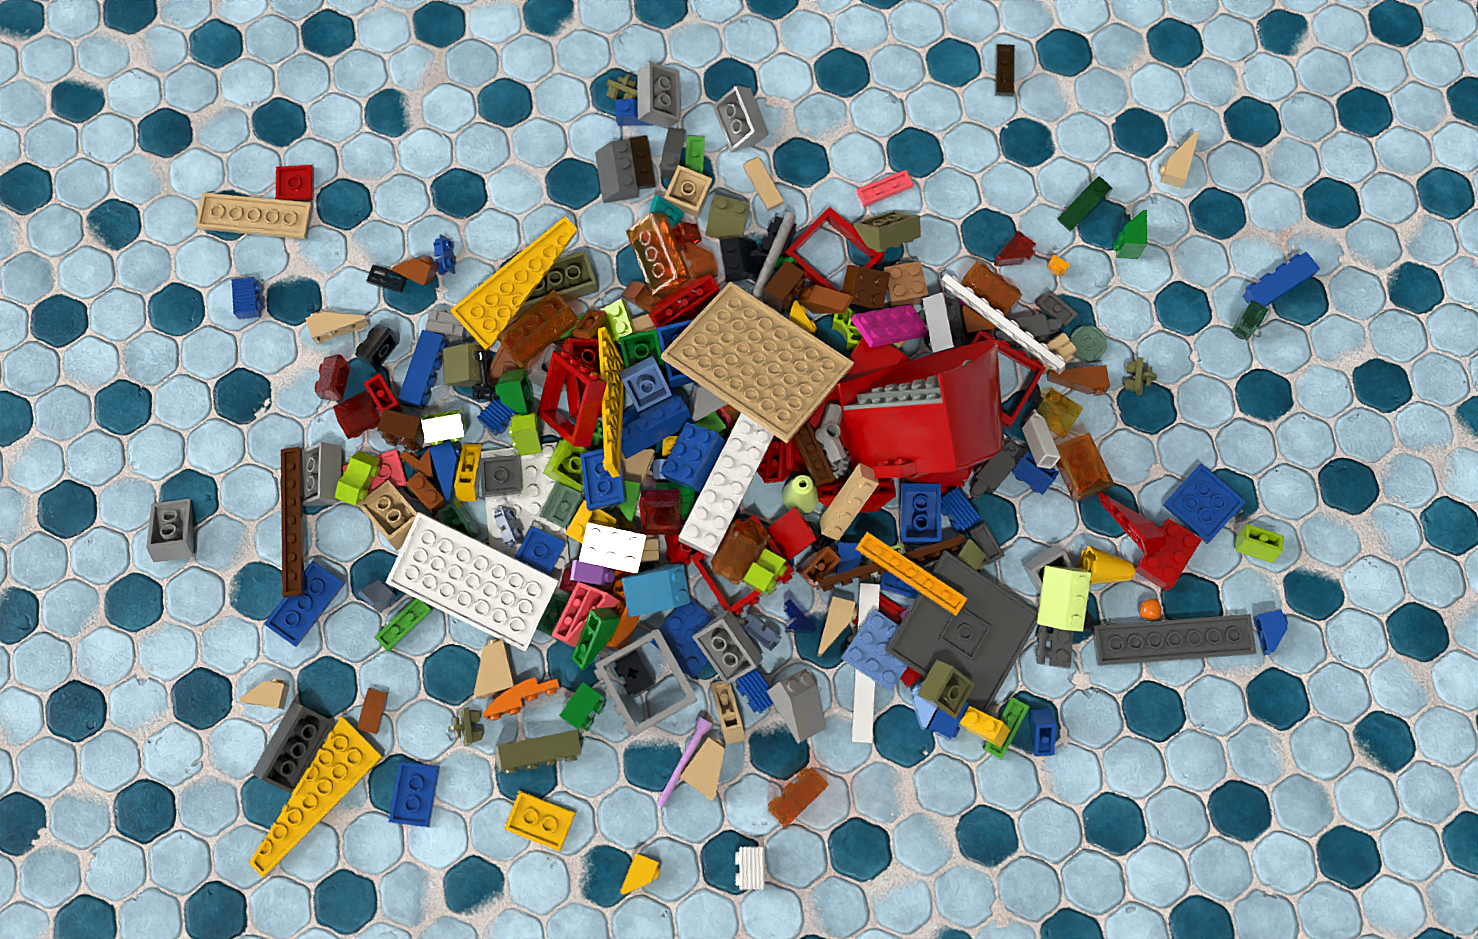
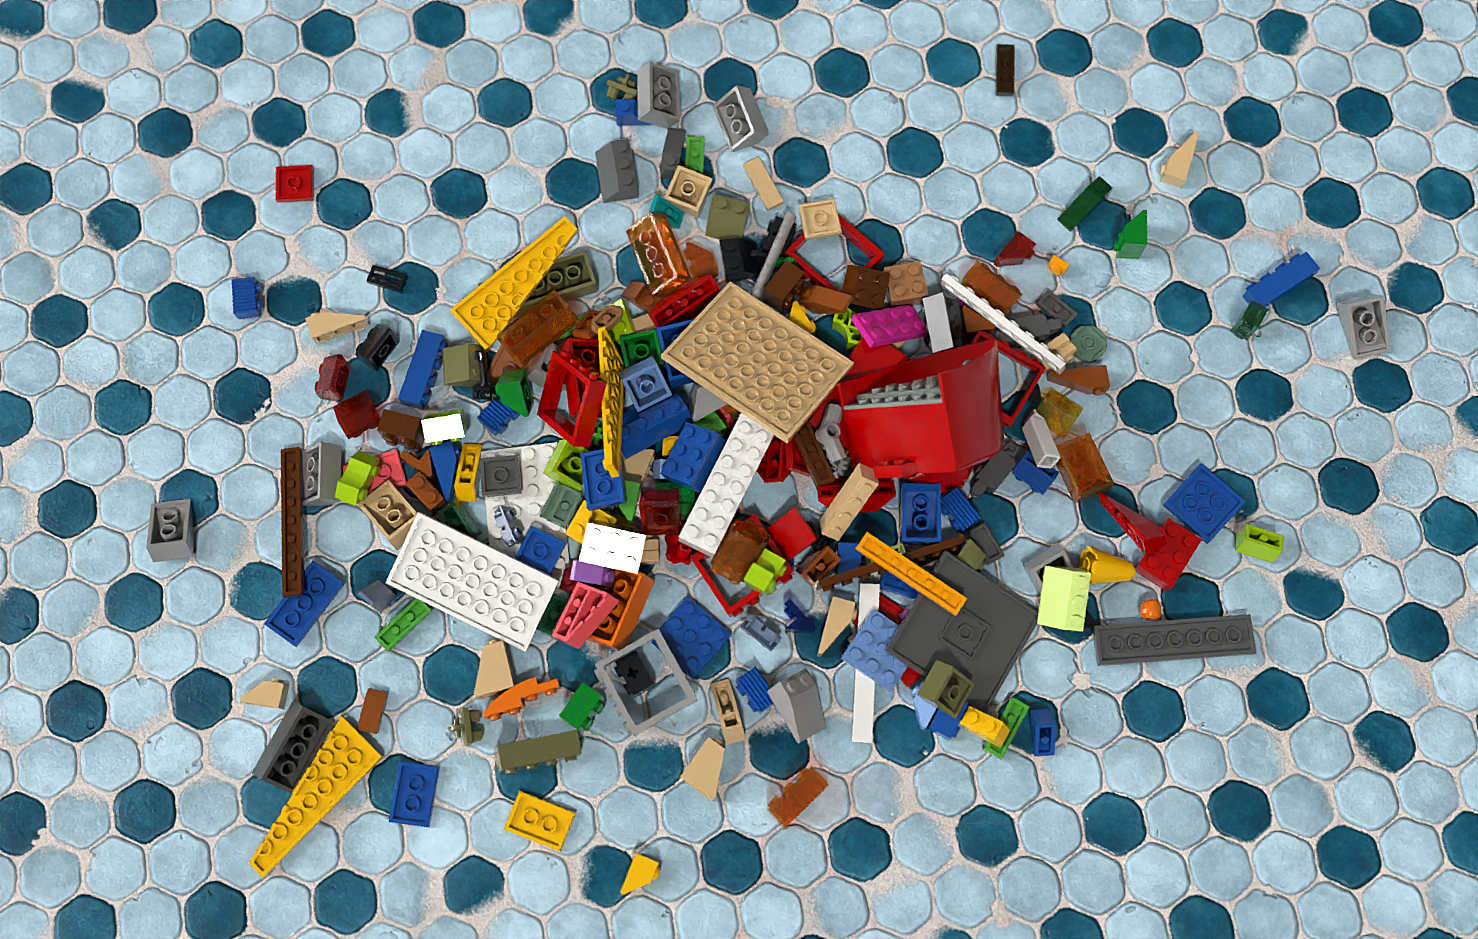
(253, 216): tan plate -> none
(382, 394): red brick -> none
(419, 269): dark orange slope -> none
(444, 247): blue hinge -> none
(446, 324): light grey brick -> none
(526, 434): lime brick -> none
(595, 635): green slope -> none
(608, 318): none -> medium nougat plate
(642, 162): dark brown plate -> none
(656, 590): dark azure slope -> none
(686, 232): clear red slope -> none
(702, 728): lavender piece -> none
(728, 647): light grey slope -> none
(751, 868): white brick -> none
(800, 493): yellowish green cone -> none
(819, 219): none -> tan tile
(884, 188): coral tile -> none
(889, 230): olive slope -> none
(1061, 647): dark grey plate -> none
(1138, 368): olive hips -> none
(1270, 629): blue slope -> none
(1365, 325): none -> light grey slope

